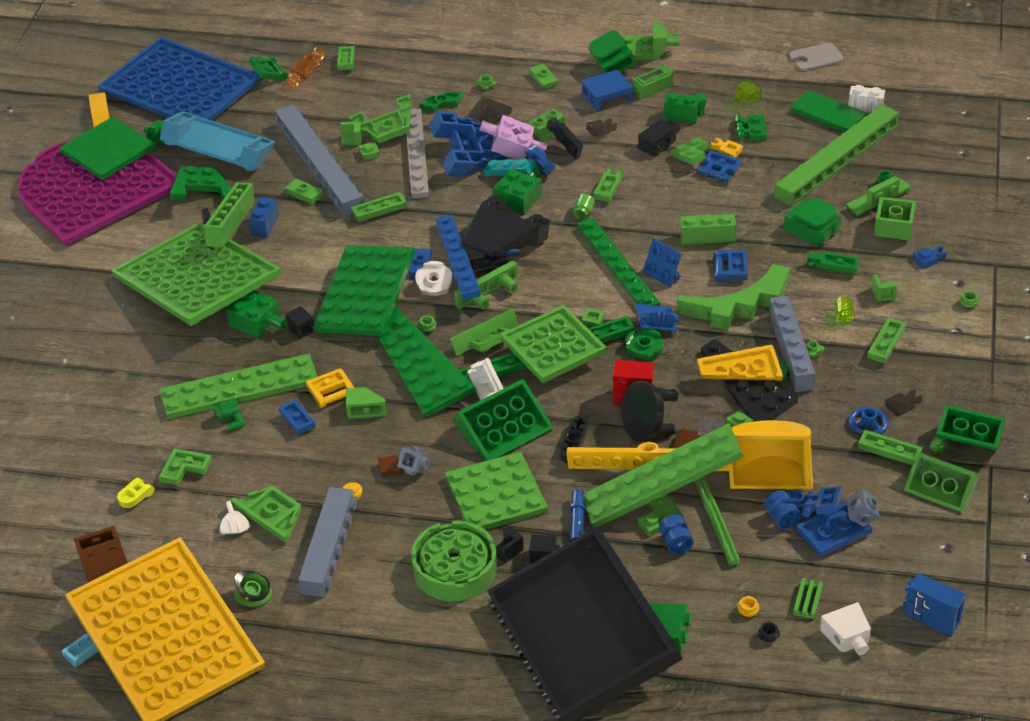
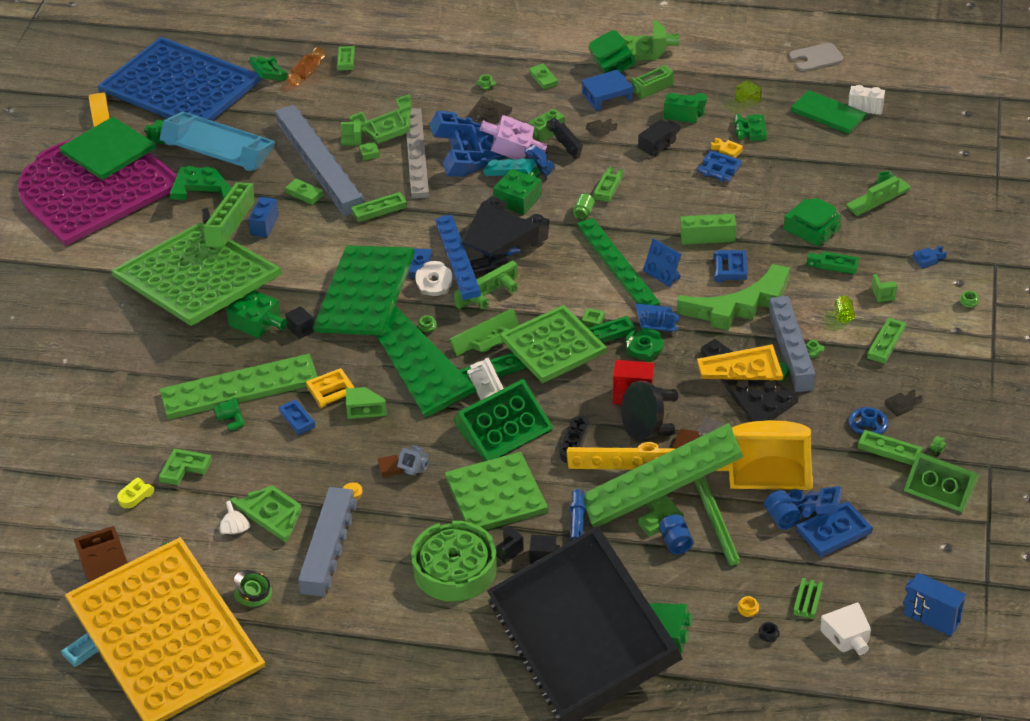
(440, 101): green tile -> none
(691, 152): bright green plate -> none
(737, 419): bright green plate -> none
(836, 155): bright green brick -> none
(862, 507): sand blue brick -> none
(894, 218): bright green brick -> none
(971, 427): green slope -> none

